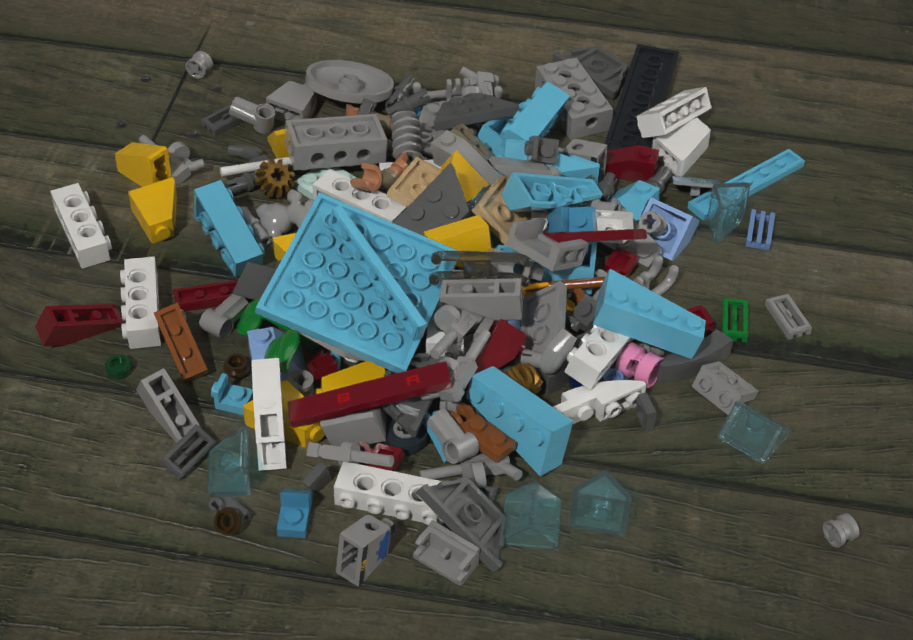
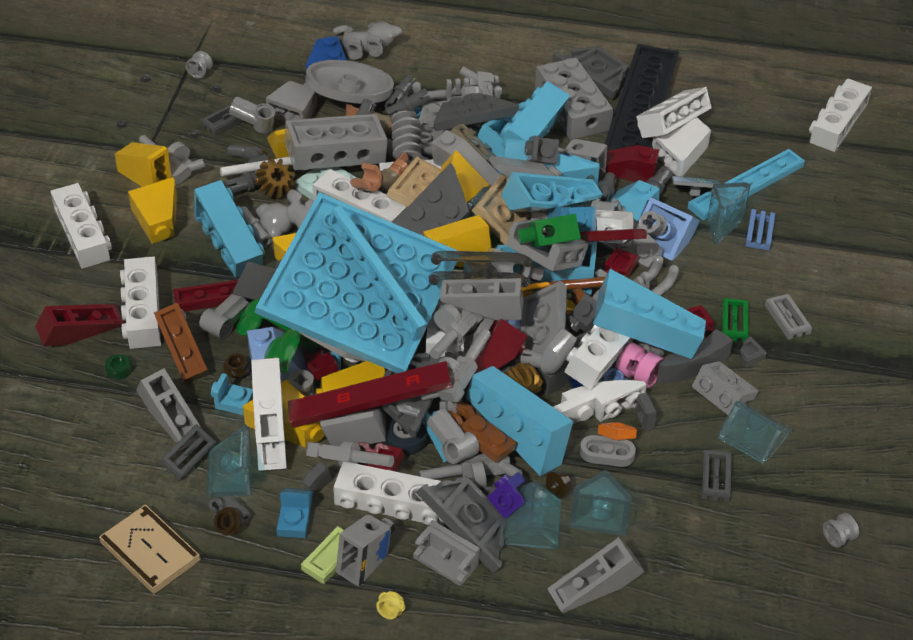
(149, 549): none -> tan tile
(323, 560): none -> yellowish green tile
(326, 49): none -> blue wing
(373, 40): none -> light grey animal
(390, 605): none -> light yellow plate
(506, 496): none -> dark purple bracket
(558, 230): none -> green torso
(558, 483): none -> dark brown plate
(596, 577): none -> light grey slope
(607, 451): none -> light grey plate
(617, 431): none -> orange tile
(715, 493): none -> dark grey tile
(751, 352): none -> dark grey tile
(839, 114): none -> white brick

